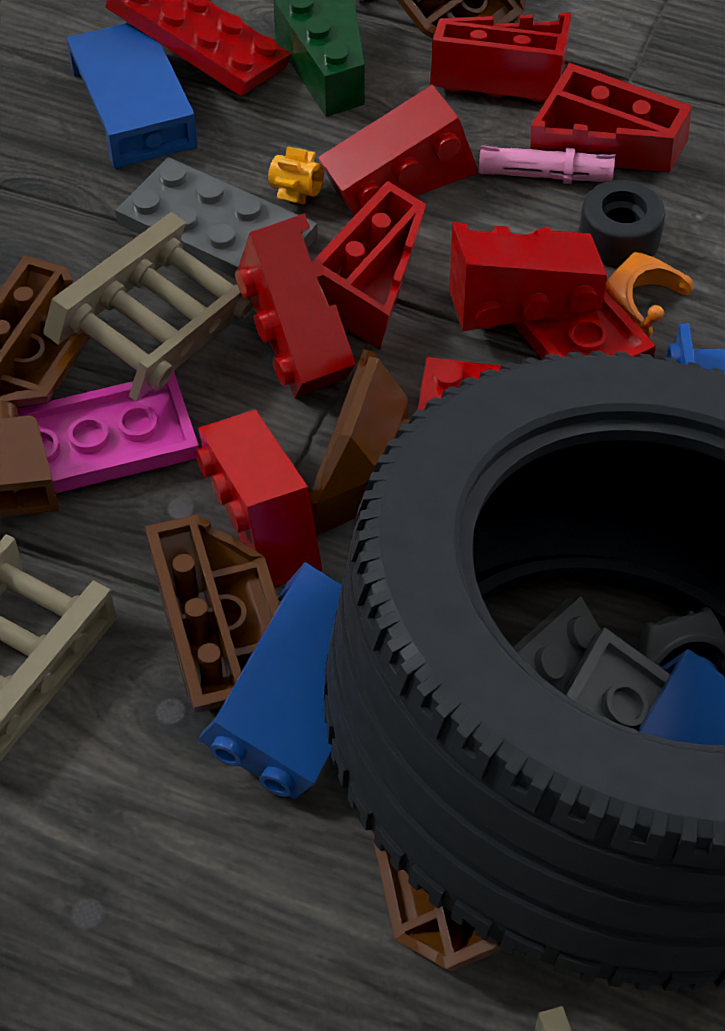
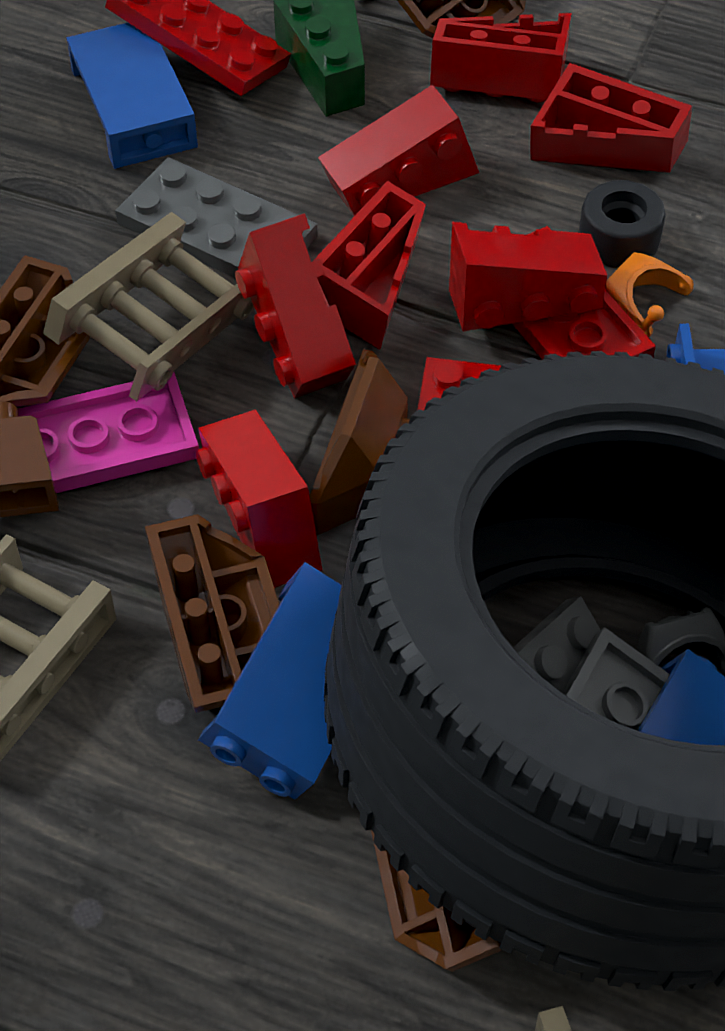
(296, 175): light orange gear -> none
(547, 164): bright pink pin -> none

